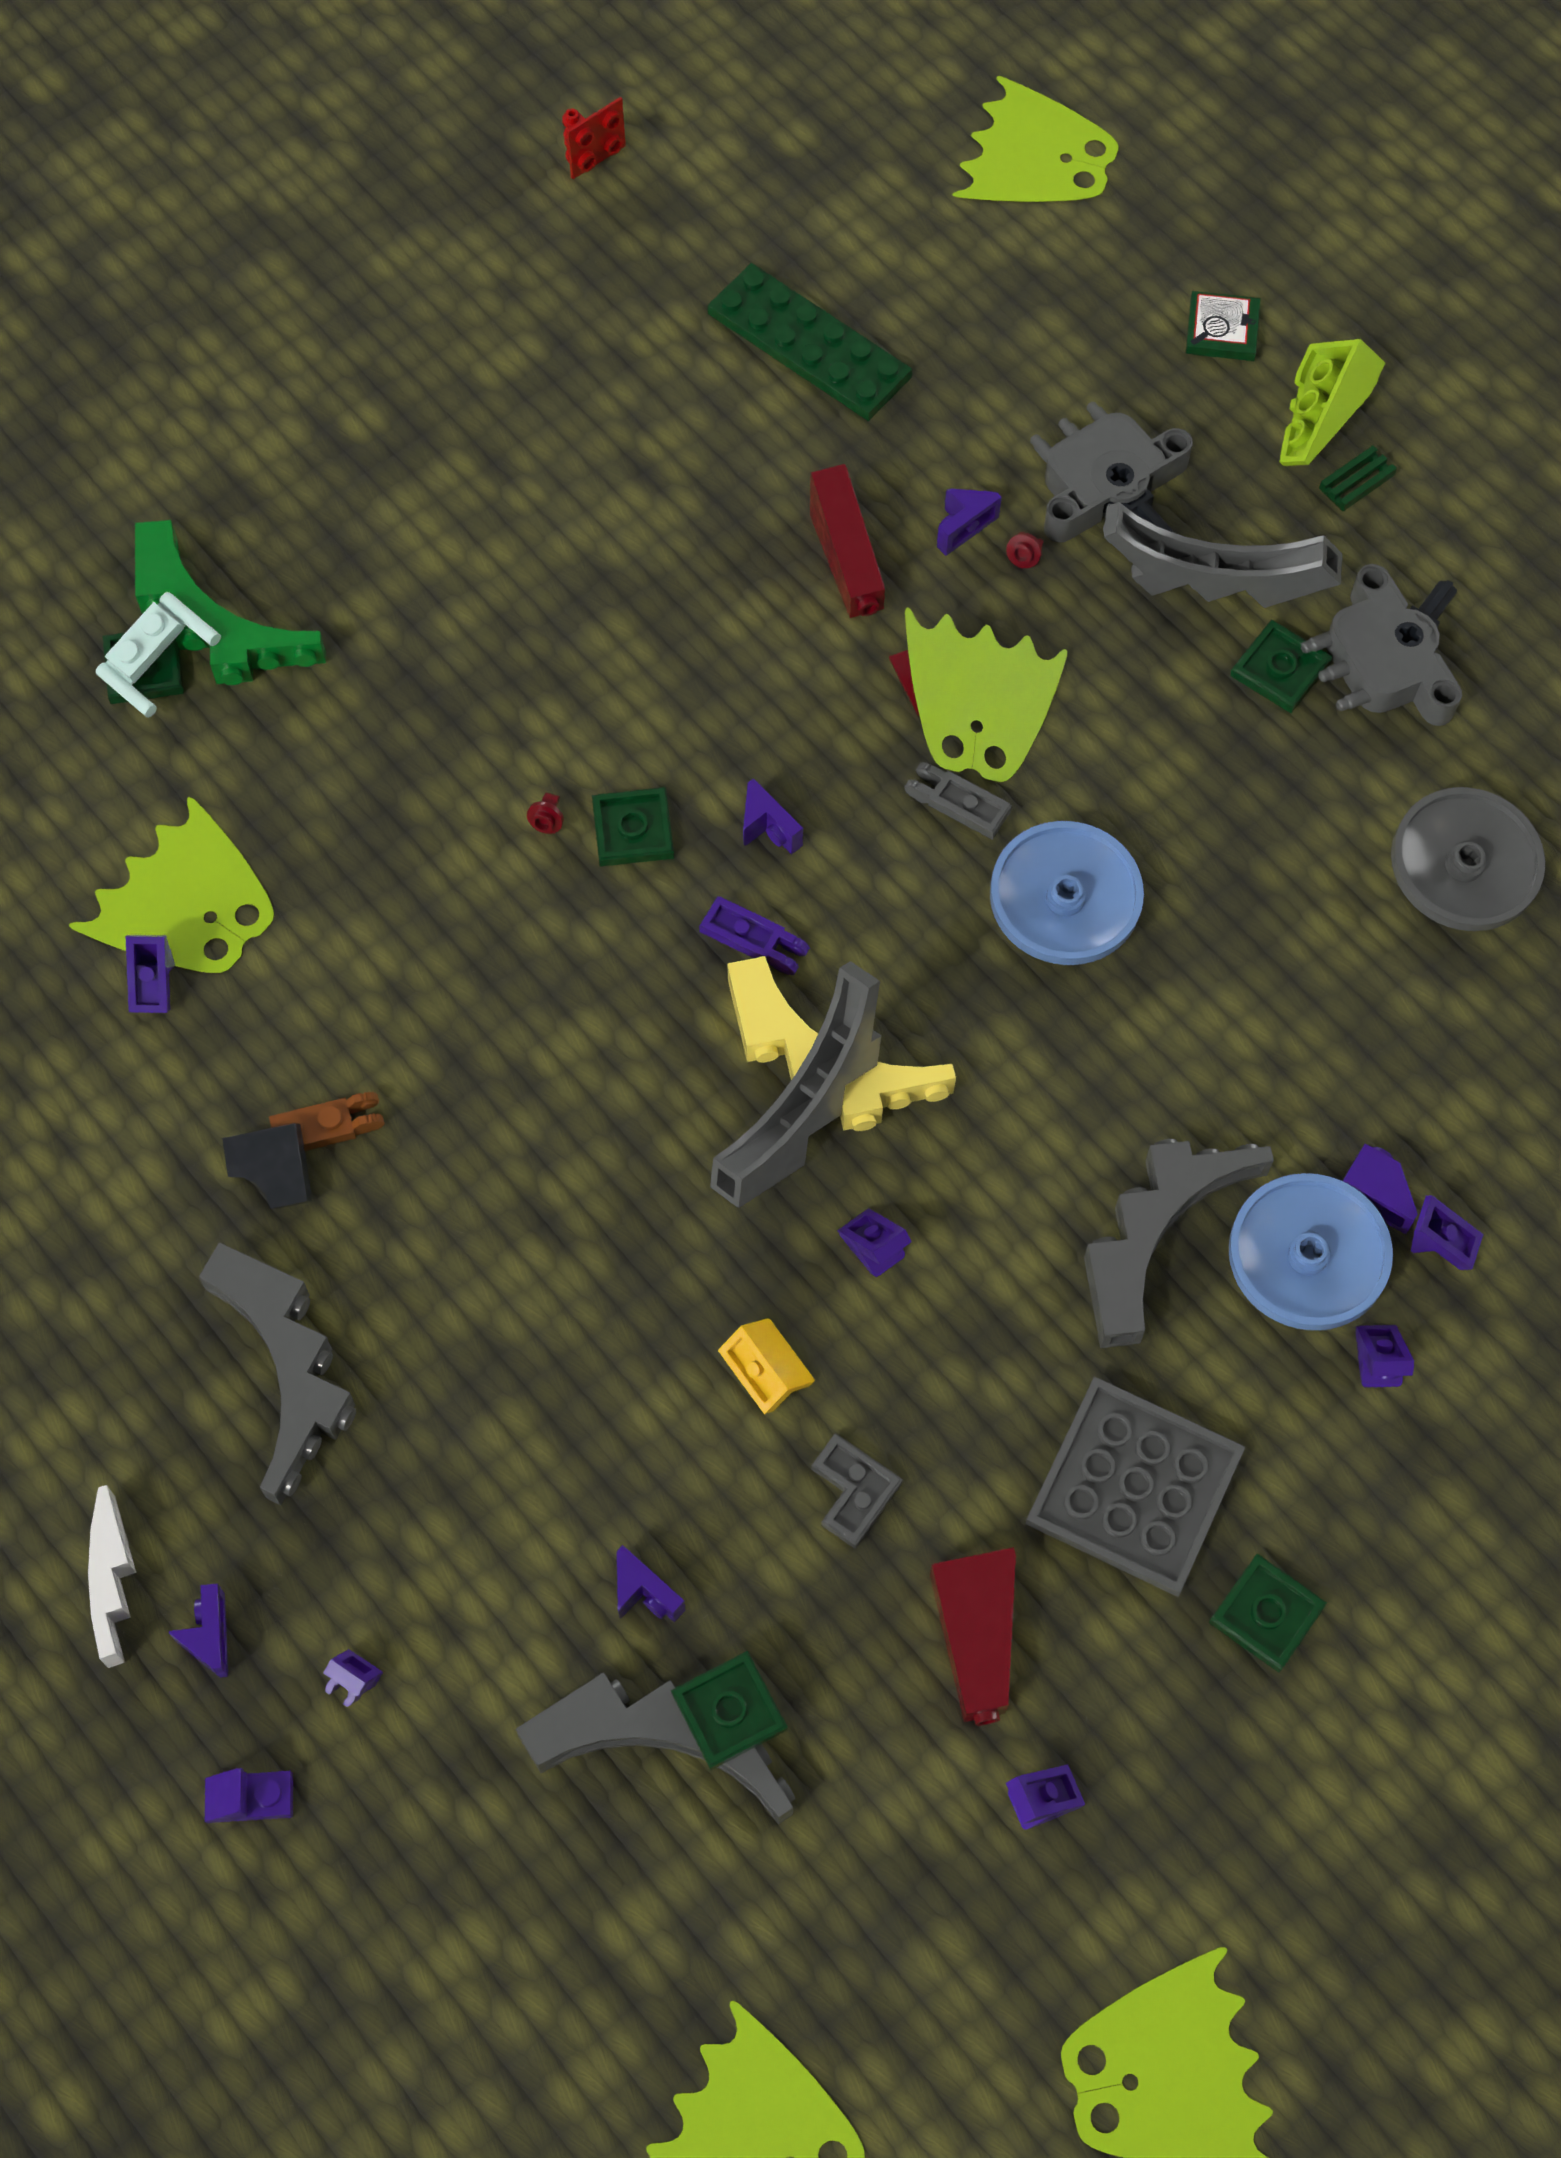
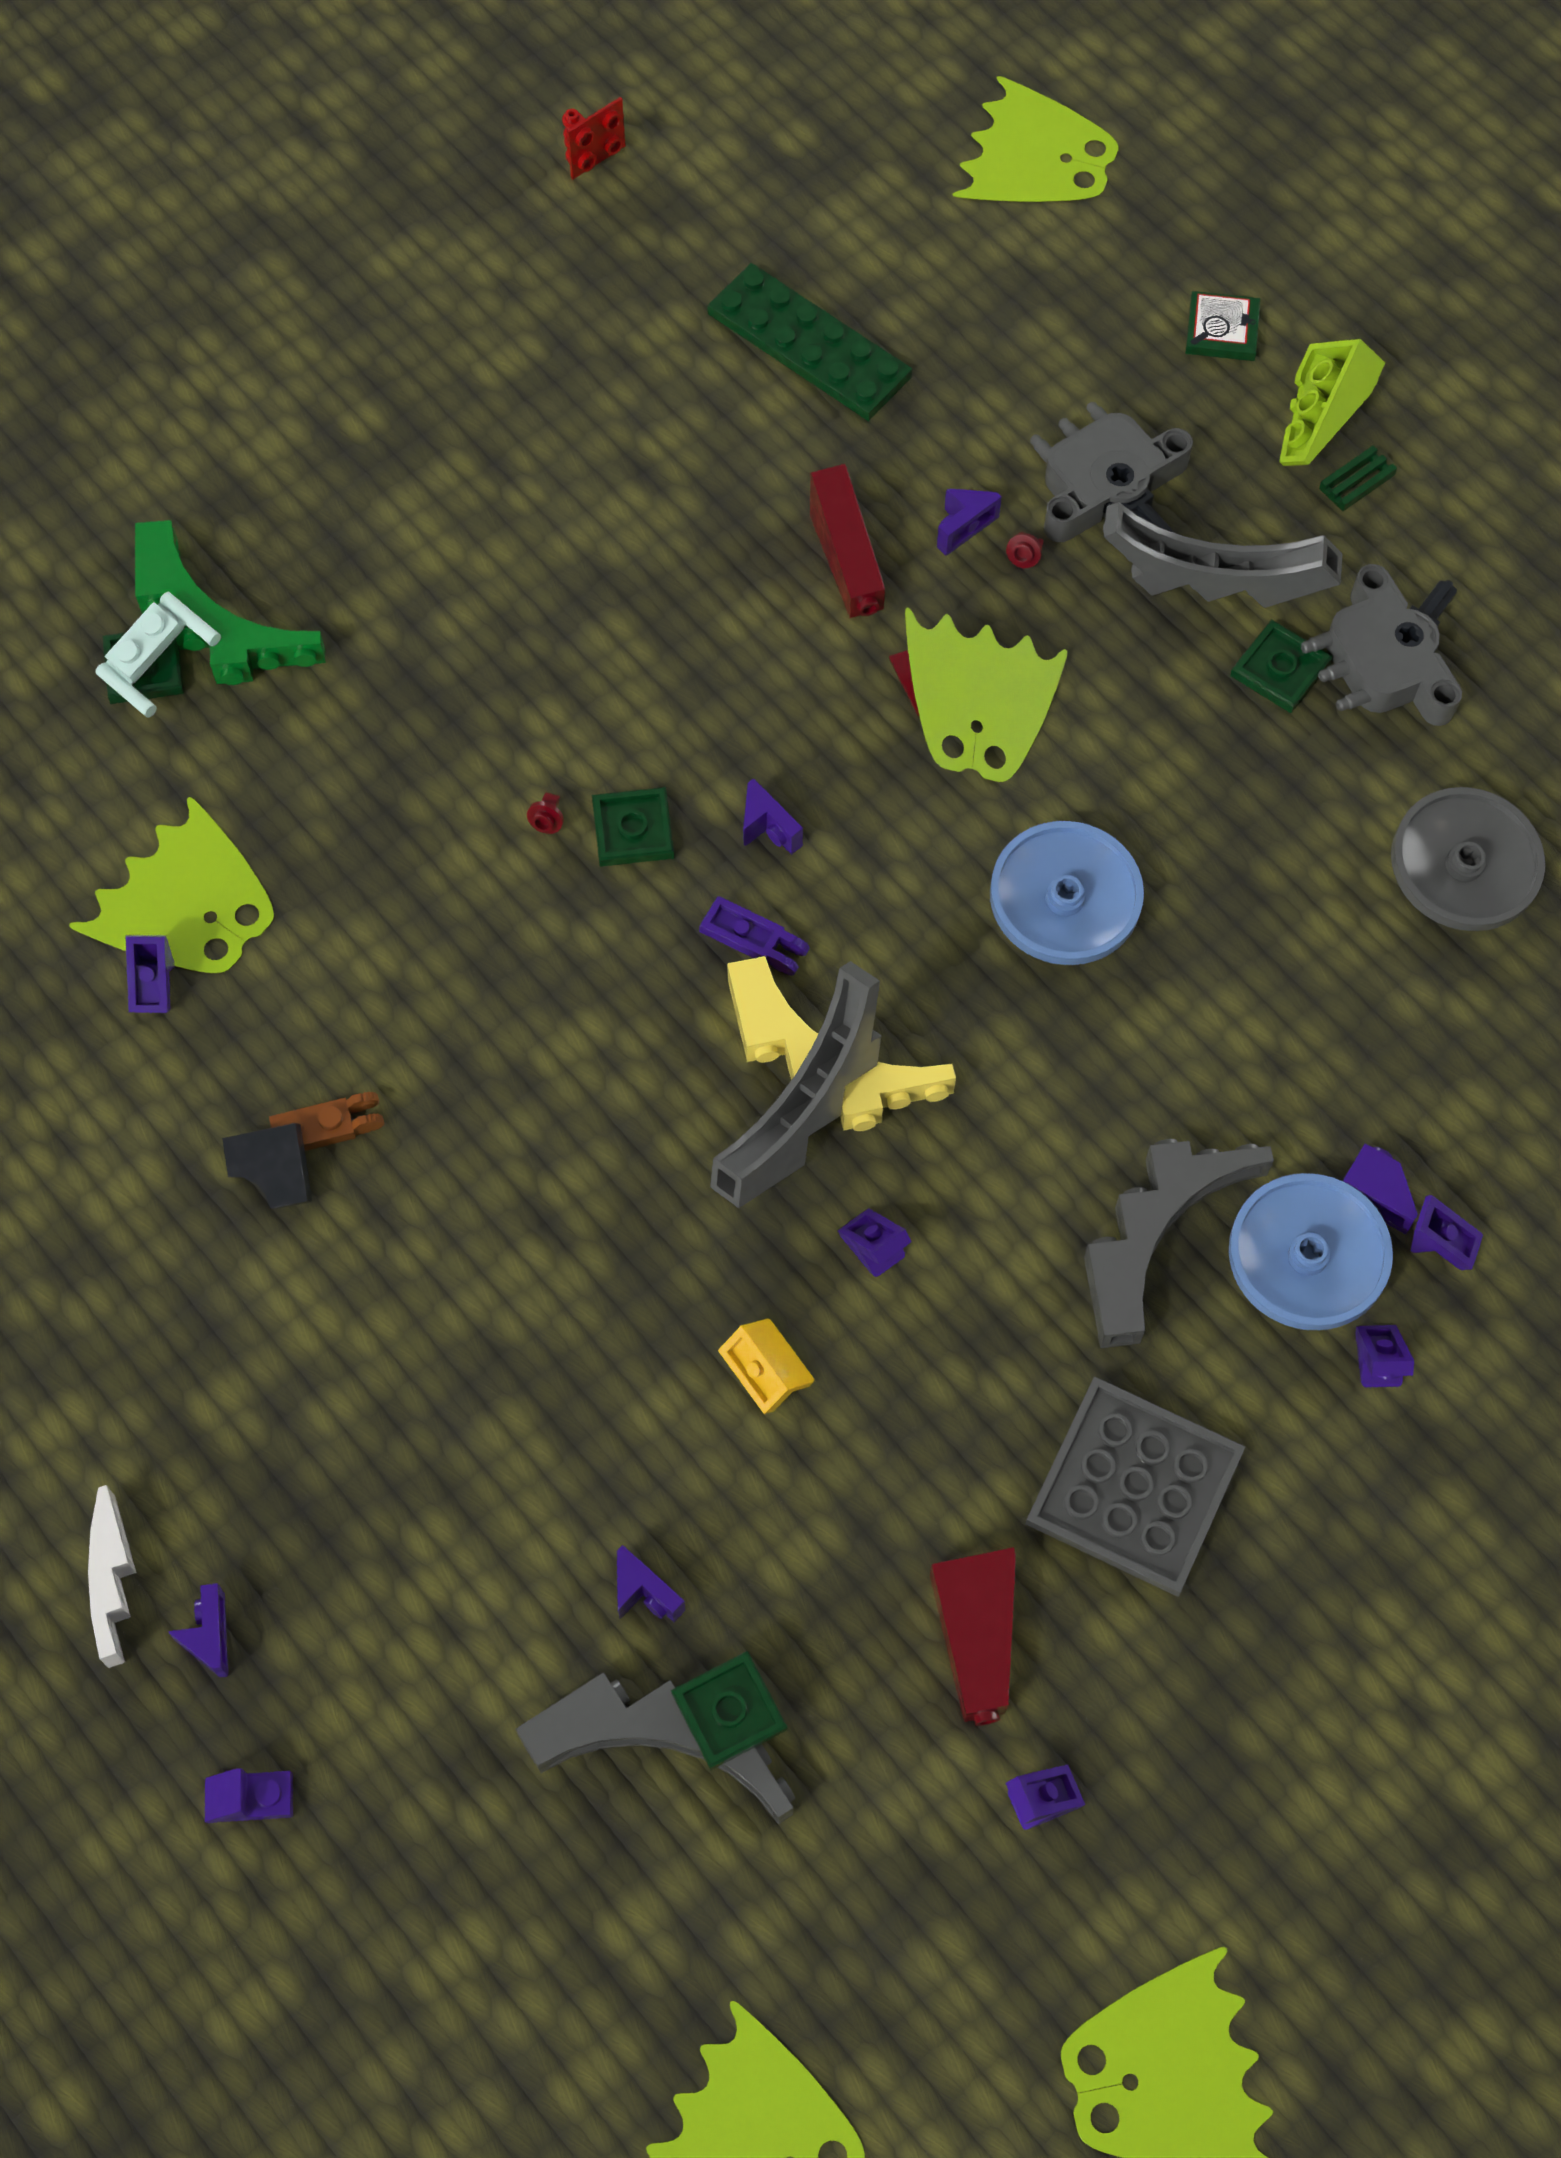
(308, 1404): dark grey arch -> none
(352, 1674): dark purple tile -> none
(865, 1489): dark grey tile -> none
(959, 799): dark grey hinge -> none
(1267, 1613): dark green tile -> none

